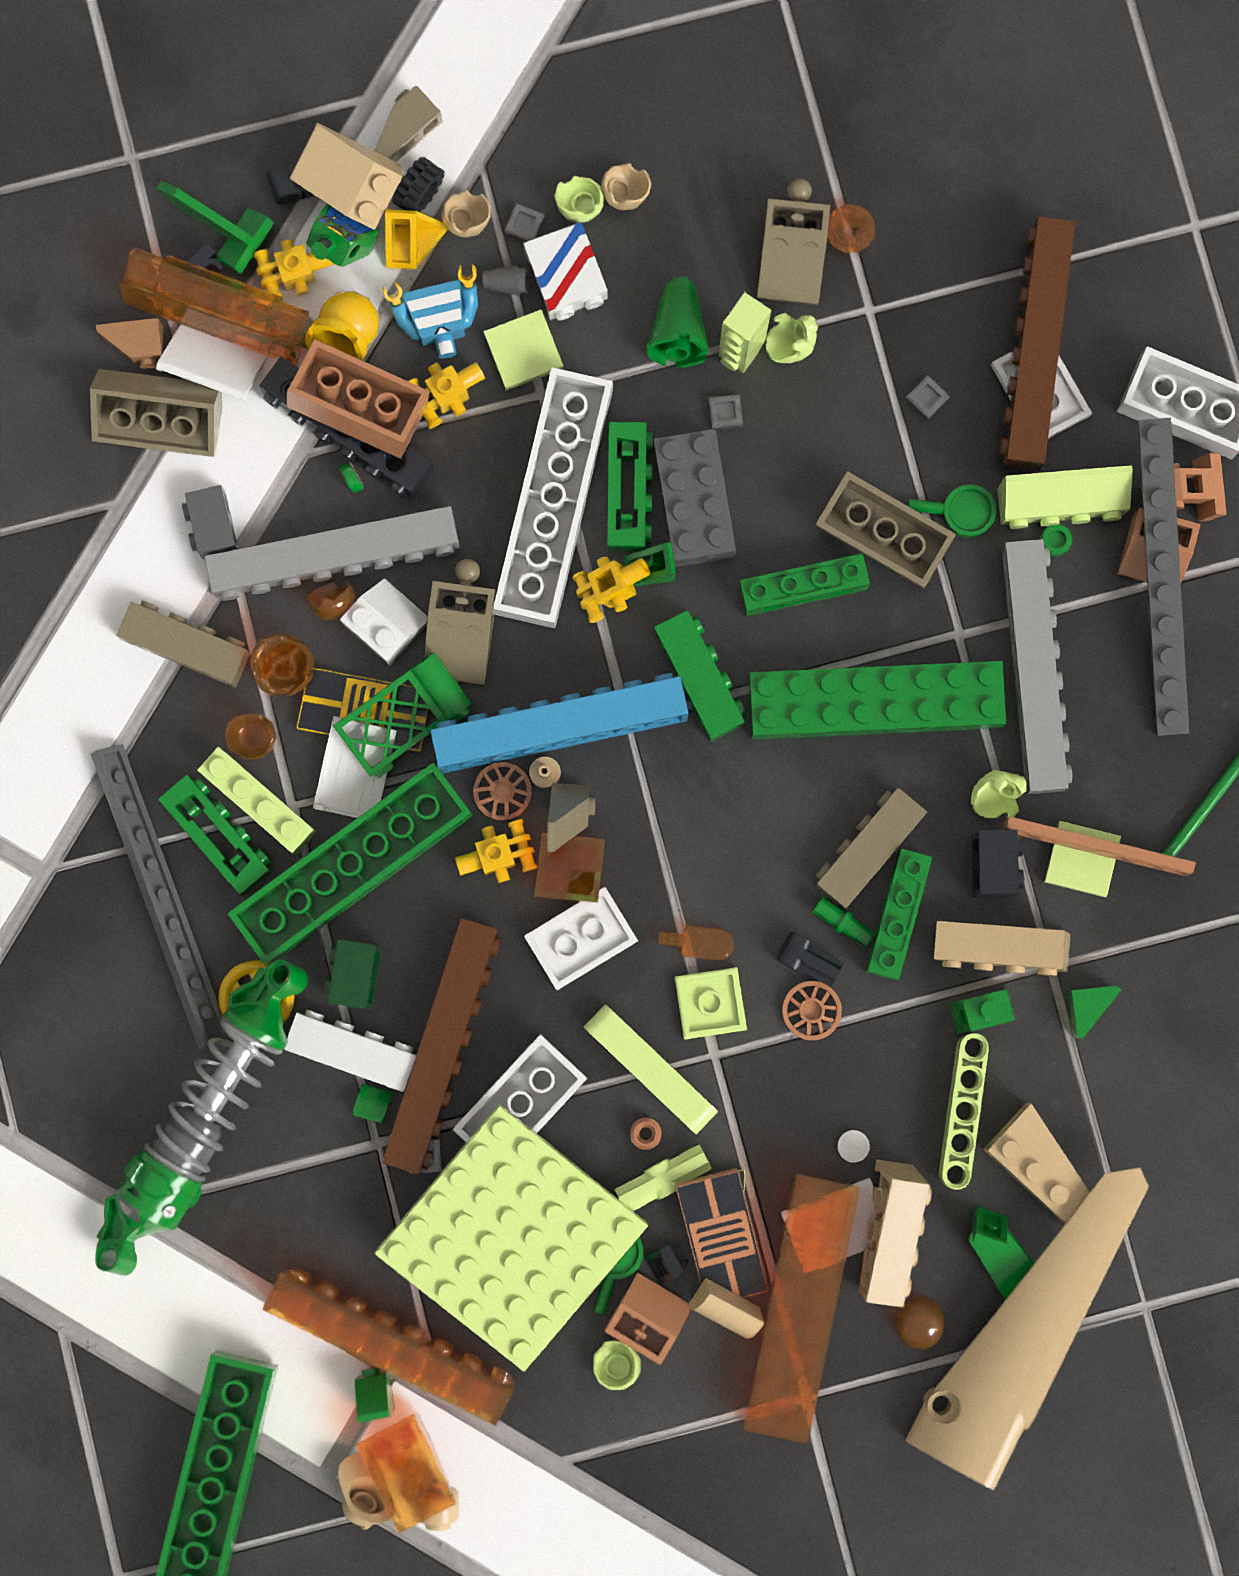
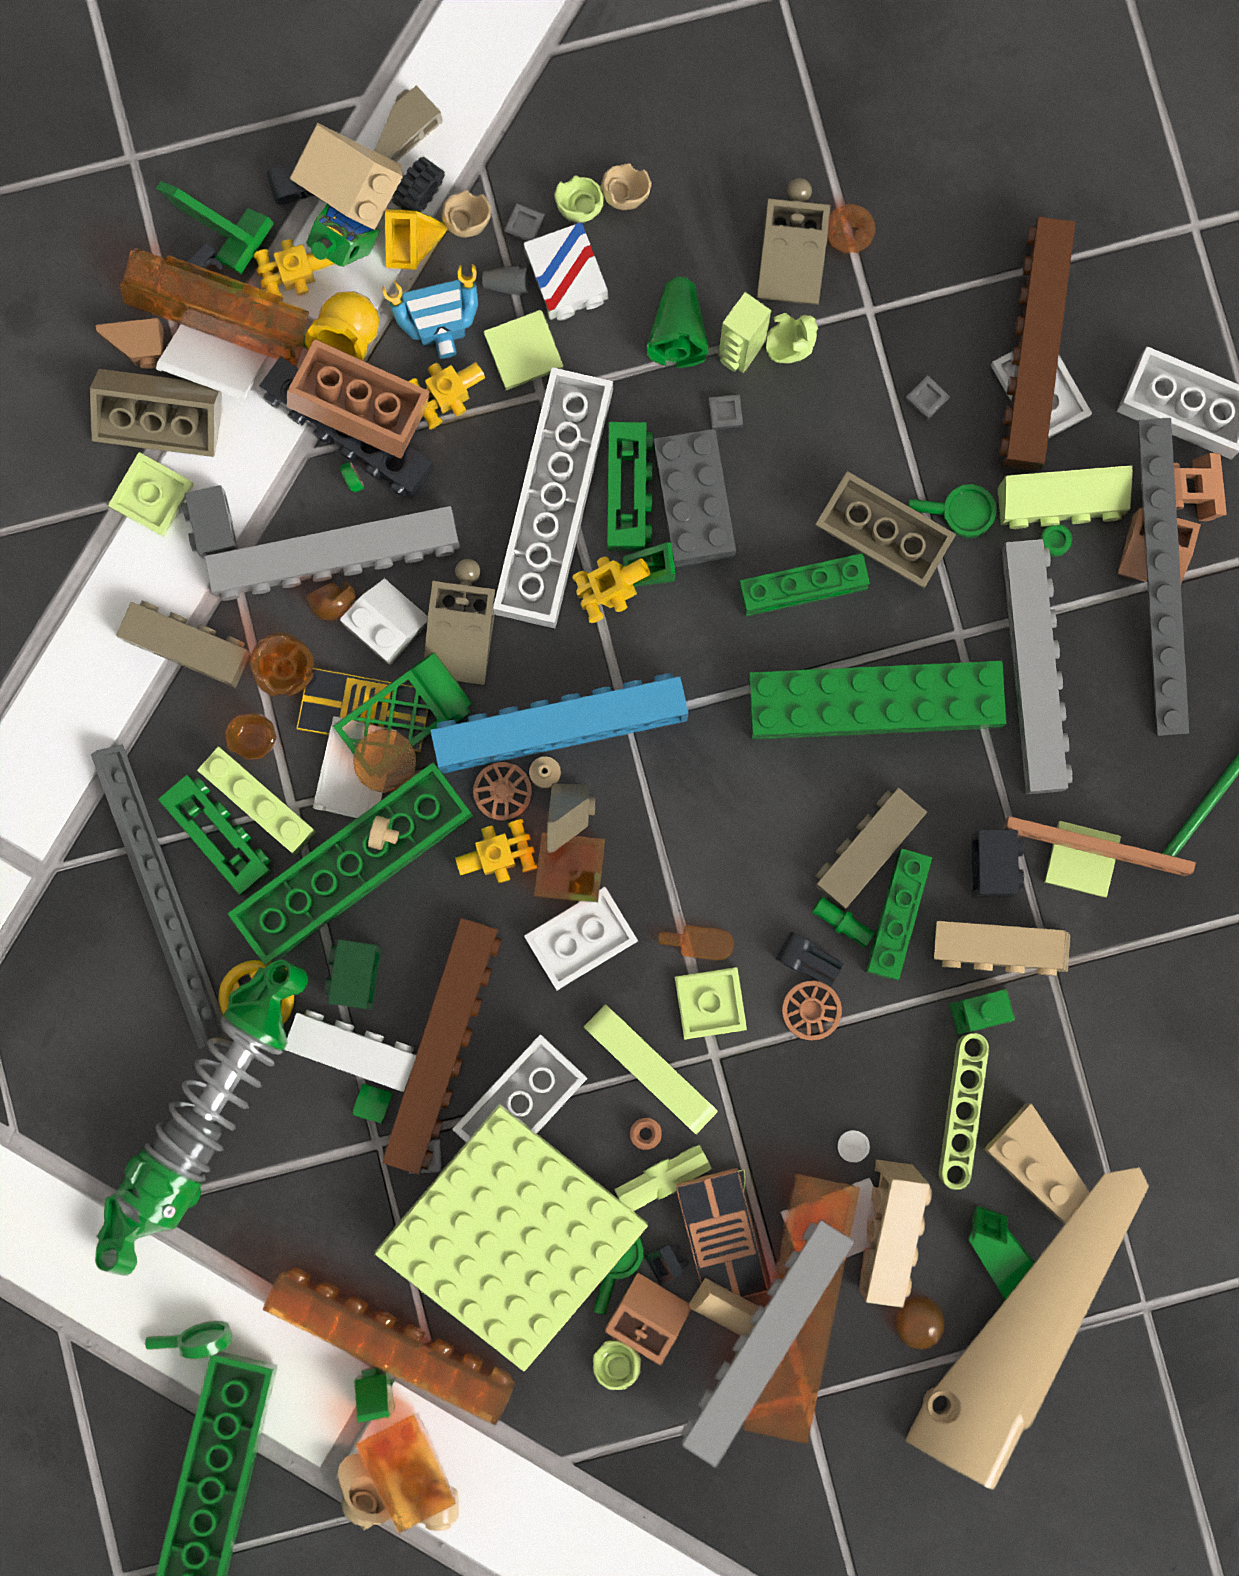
(151, 494): none -> yellowish green tile
(197, 1341): none -> green piece
(381, 833): none -> tan tile
(384, 760): none -> clear orange tile
(699, 675): green brick -> none
(767, 1342): none -> light grey brick
(997, 794): yellowish green hair -> none
(1087, 1007): green slope -> none

